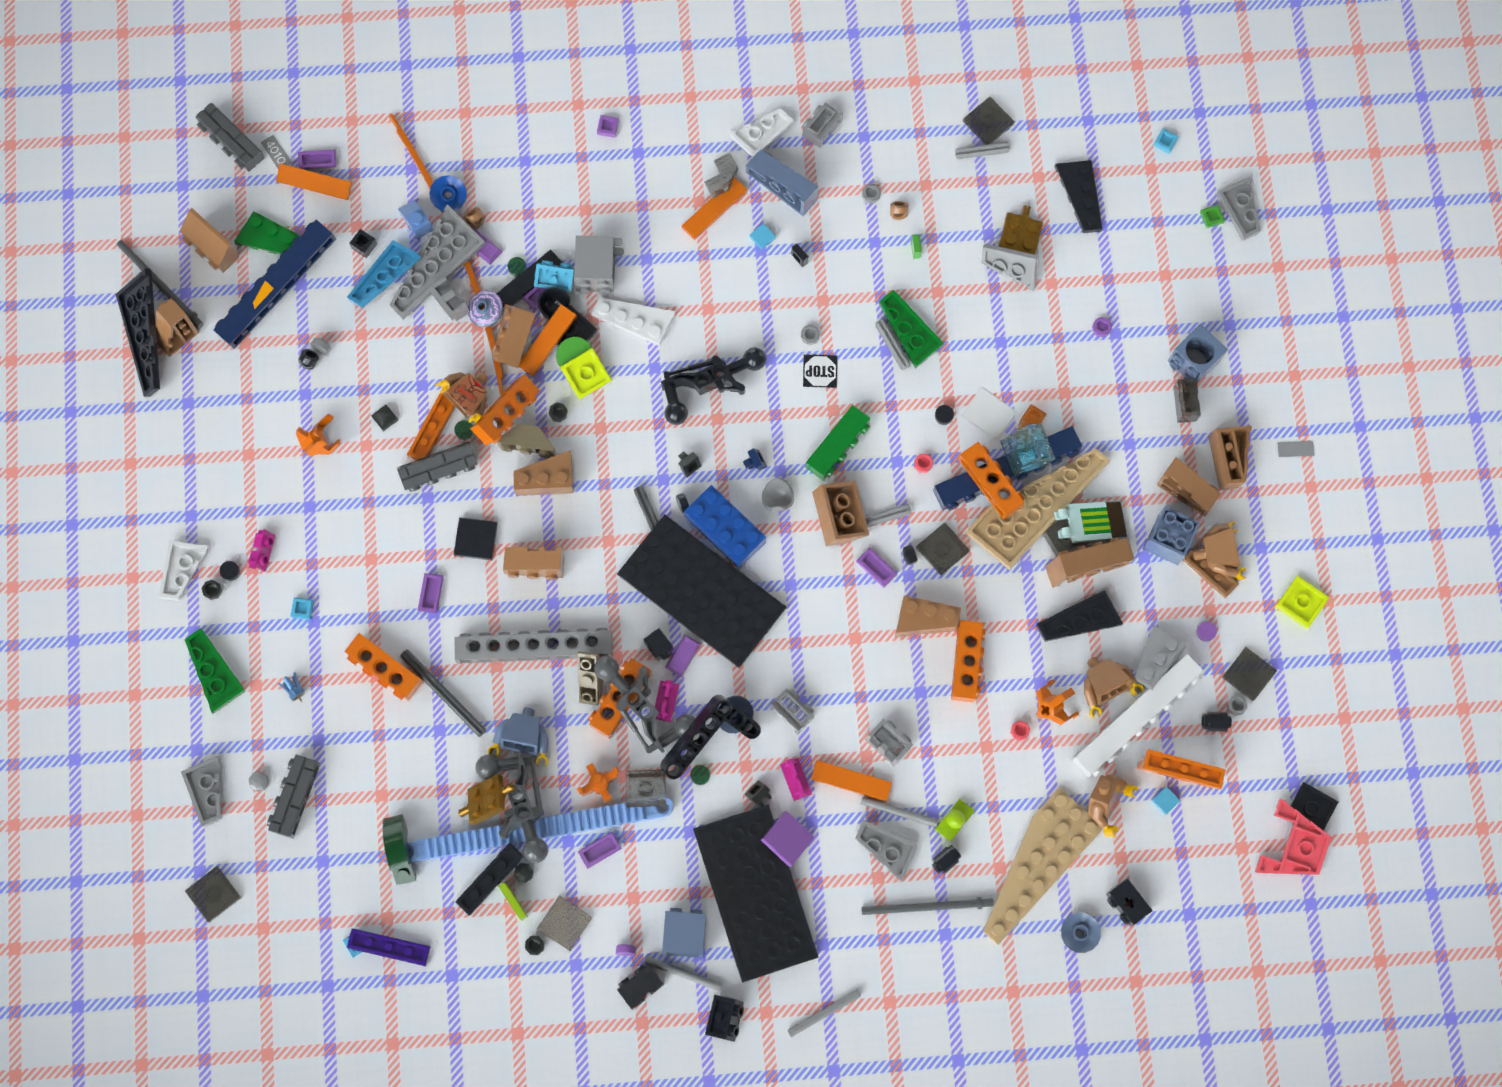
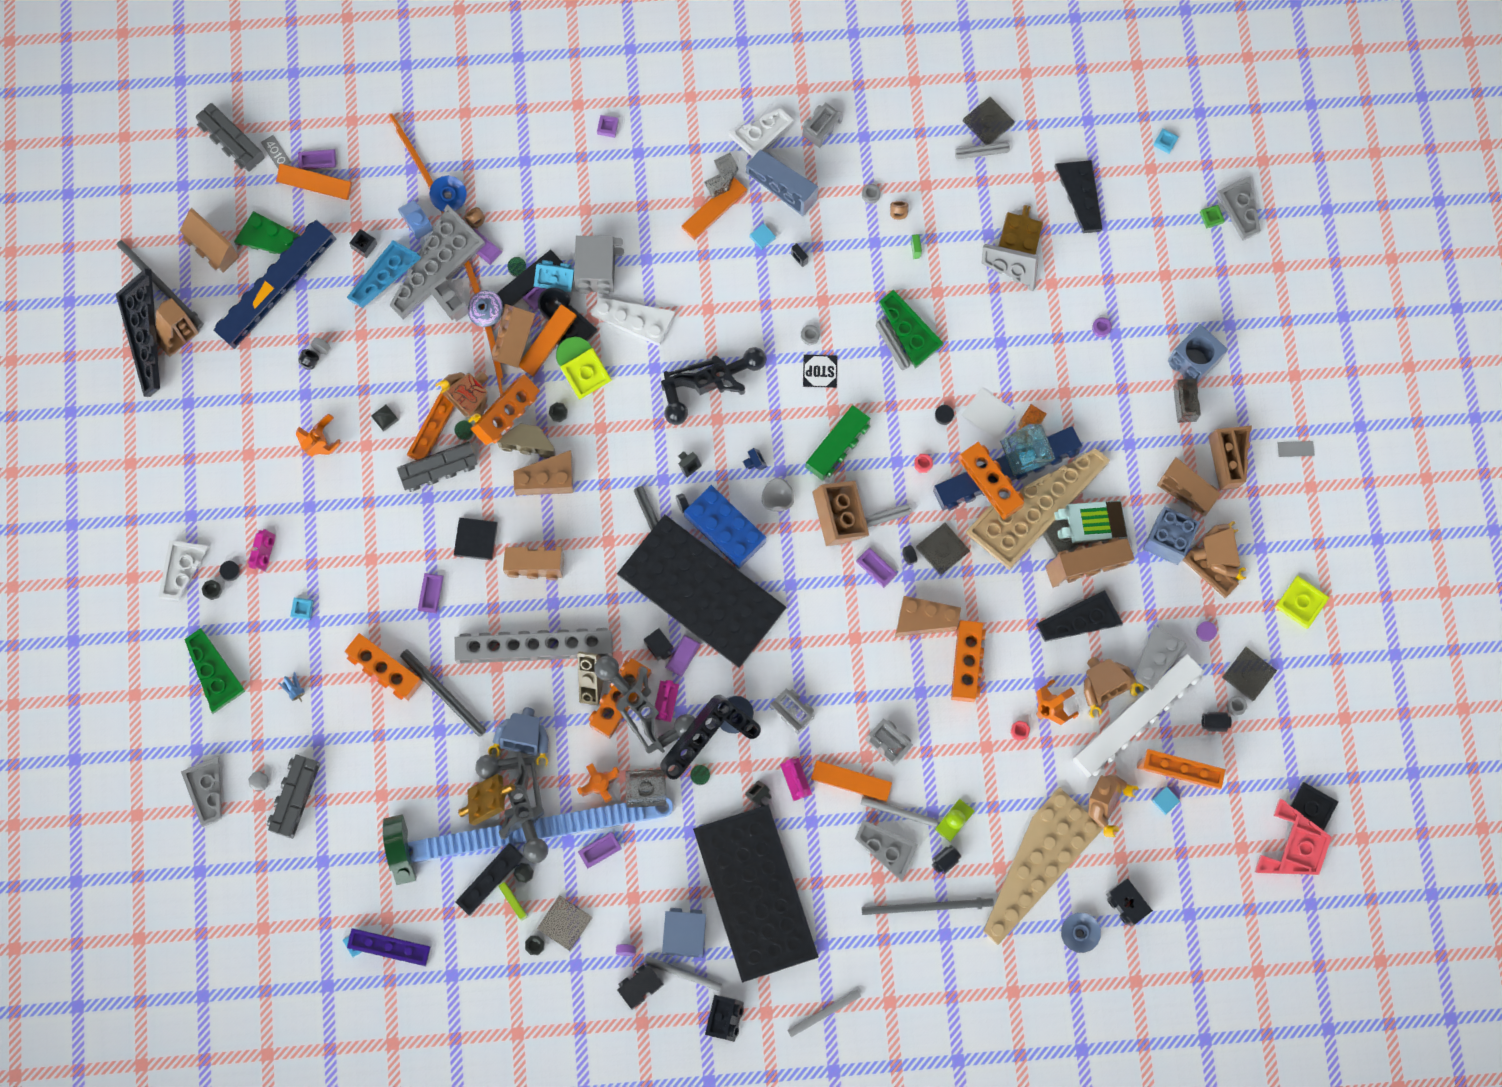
(213, 894): clear smoke tile -> none
(787, 838): medium lavender tile -> none

